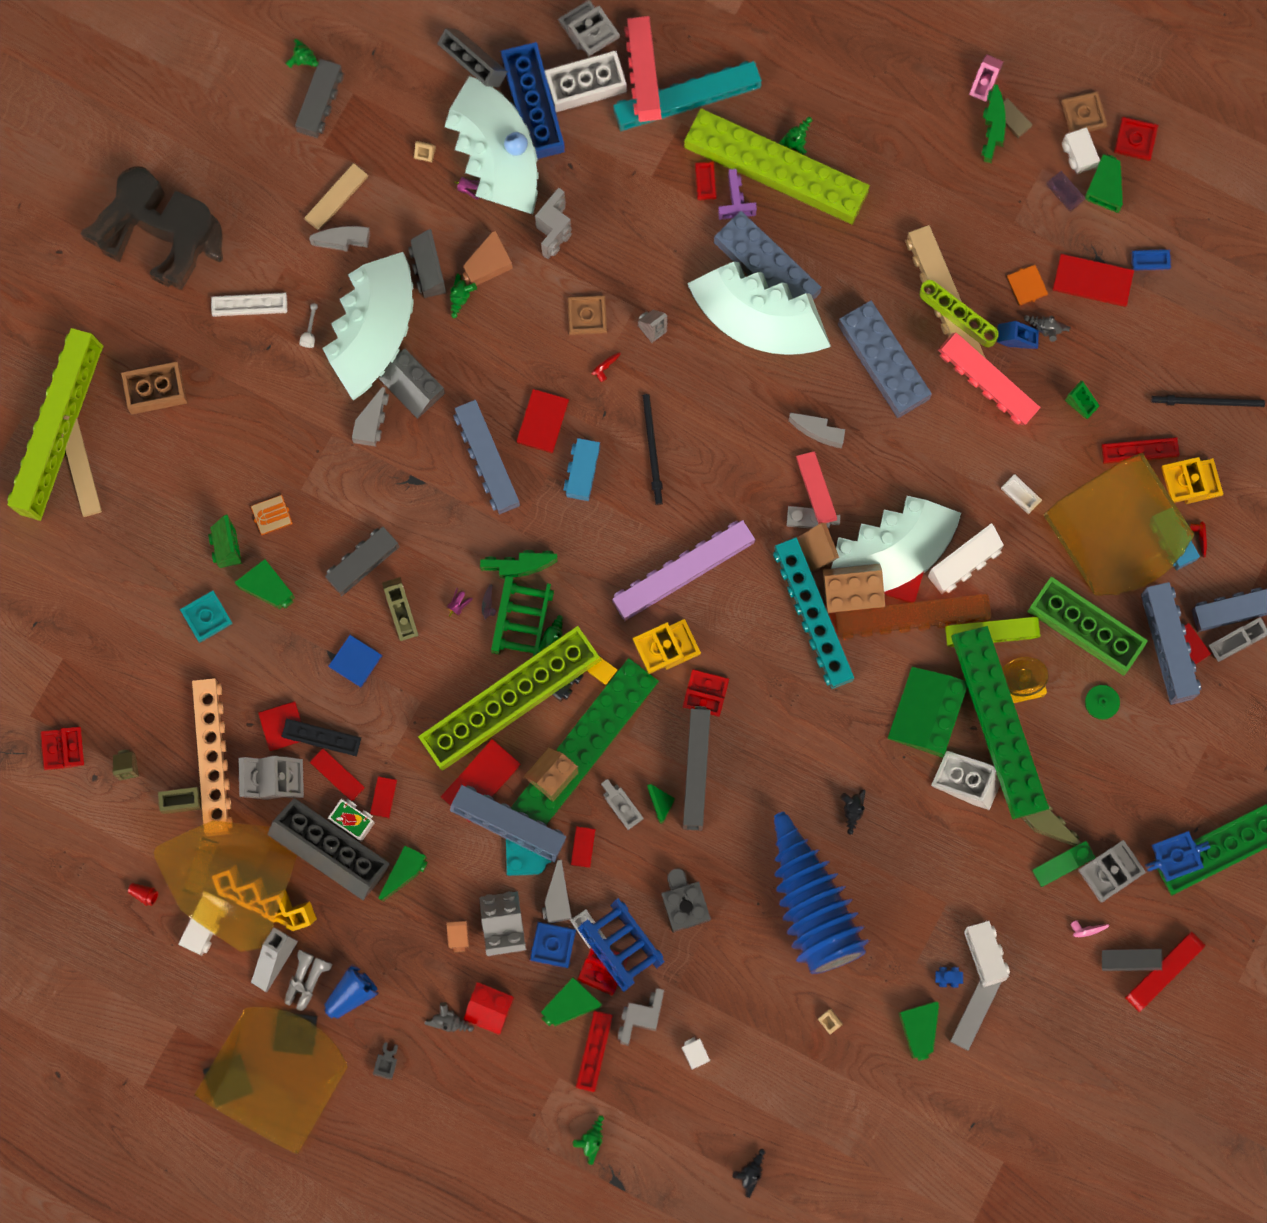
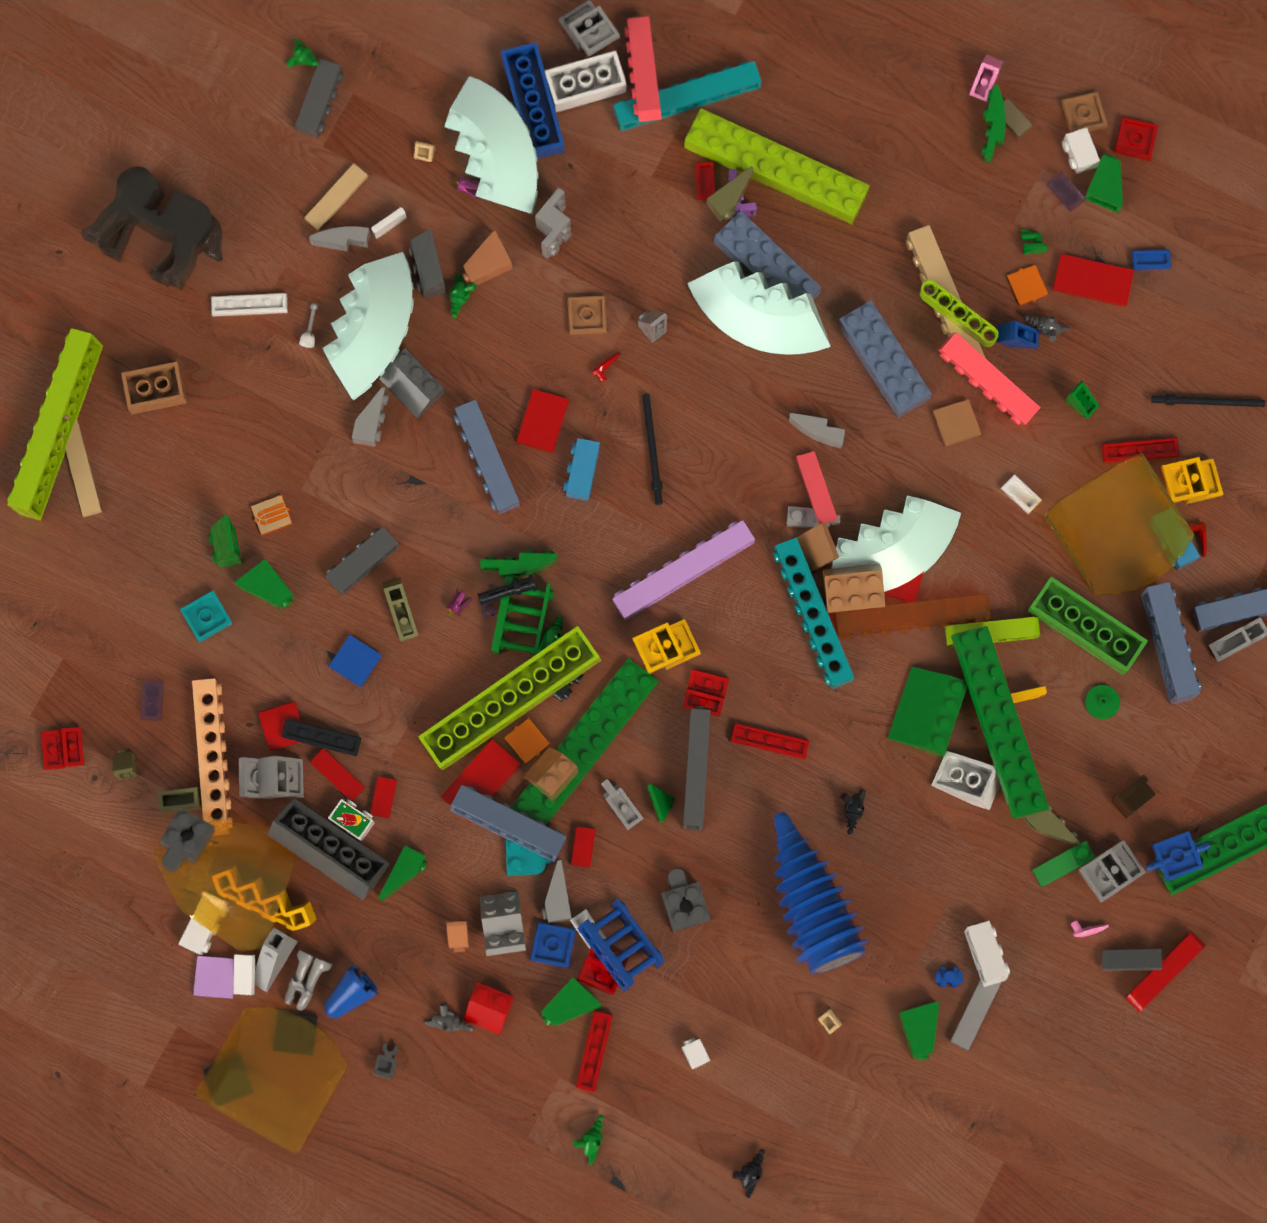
(144, 894): red cone -> none
(152, 700): none -> plate
(185, 840): none -> dark grey brick
(214, 977): none -> lavender tile
(244, 974): none -> white tile
(388, 223): none -> white tile
(472, 57): dark grey brick -> none
(515, 143): light blue piece -> none
(516, 587): none -> black pin
(527, 741): none -> orange piece
(602, 671): yellow tile -> none
(641, 1016): light grey bracket -> none
(726, 199): none -> olive slope
(769, 741): none -> red tile
(796, 137): green piece -> none
(956, 423): none -> medium nougat tile
(966, 559): white slope -> none
(1025, 676): clear yellow shield -> none
(1033, 248): none -> green piece
(1133, 797): none -> dark brown panel
(1198, 648): red tile -> none

